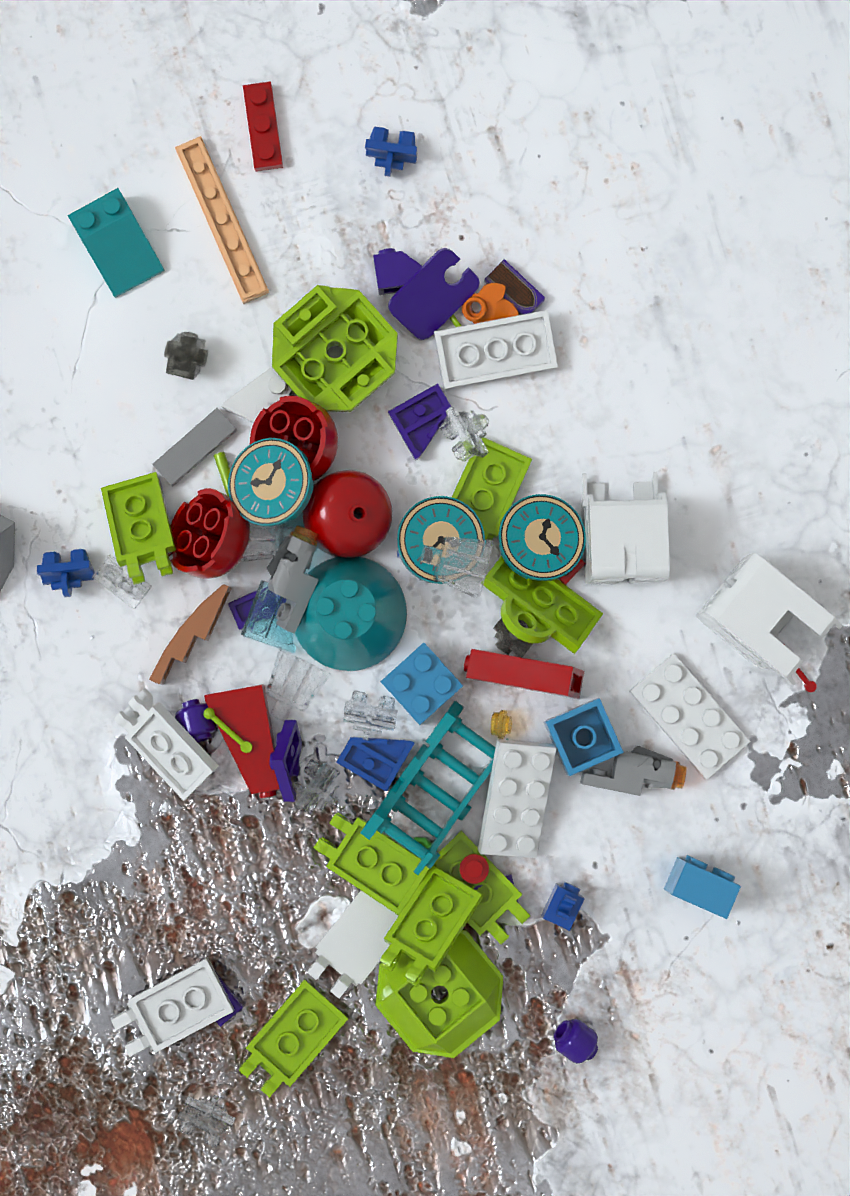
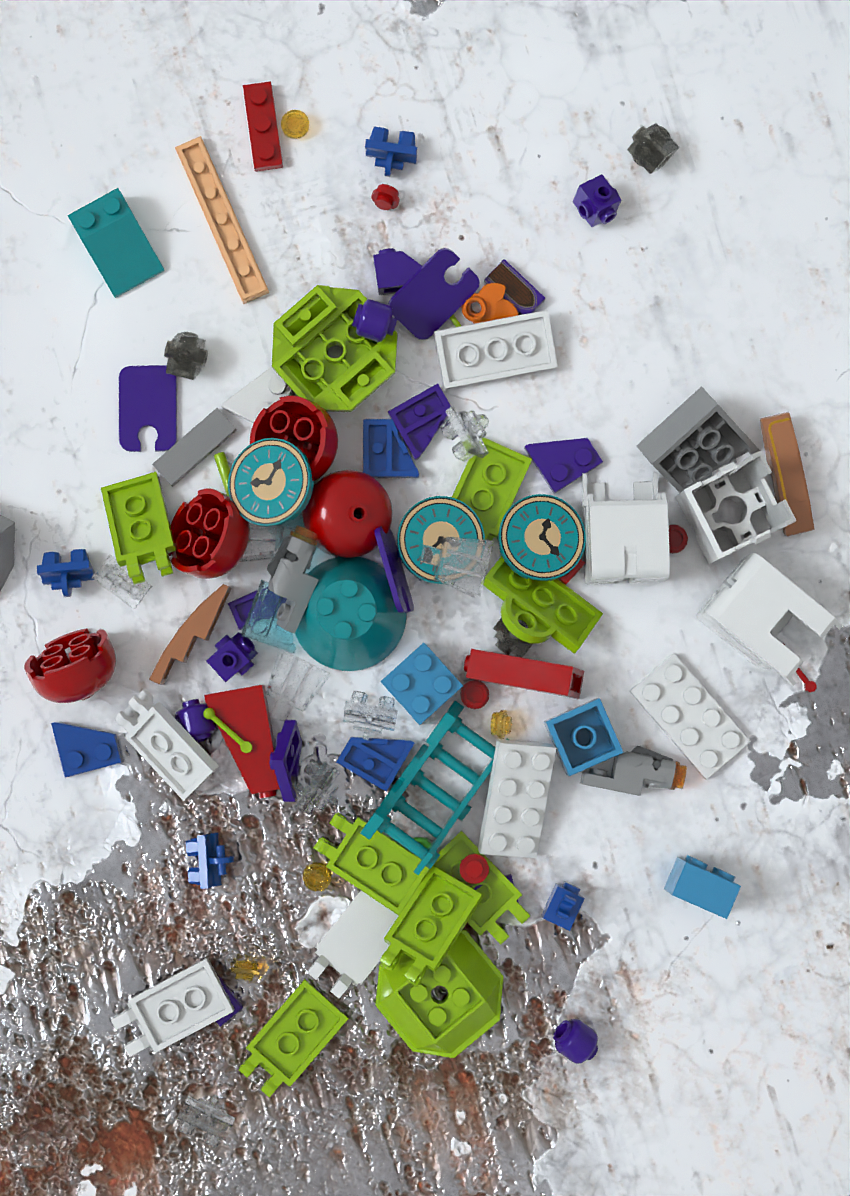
(66, 681): none -> red cylinder
(85, 748): none -> blue wing
(145, 400): none -> dark purple piece
(211, 860): none -> blue hips
(232, 656): none -> dark purple brick
(245, 970): none -> clear yellow plate
(295, 124): none -> clear yellow plate
(317, 876): none -> clear yellow plate
(374, 320): none -> dark purple head
(385, 197): none -> red plate
(385, 451): none -> blue wing
(394, 571): none -> dark purple piece
(474, 694): none -> red plate
(563, 460): none -> dark purple wing
(597, 201): none -> dark purple brick
(652, 147): none -> clear smoke brick
(677, 538): none -> red plate
(695, 442): none -> light grey wedge
(736, 484): none -> white piece
(787, 470): none -> nougat slope

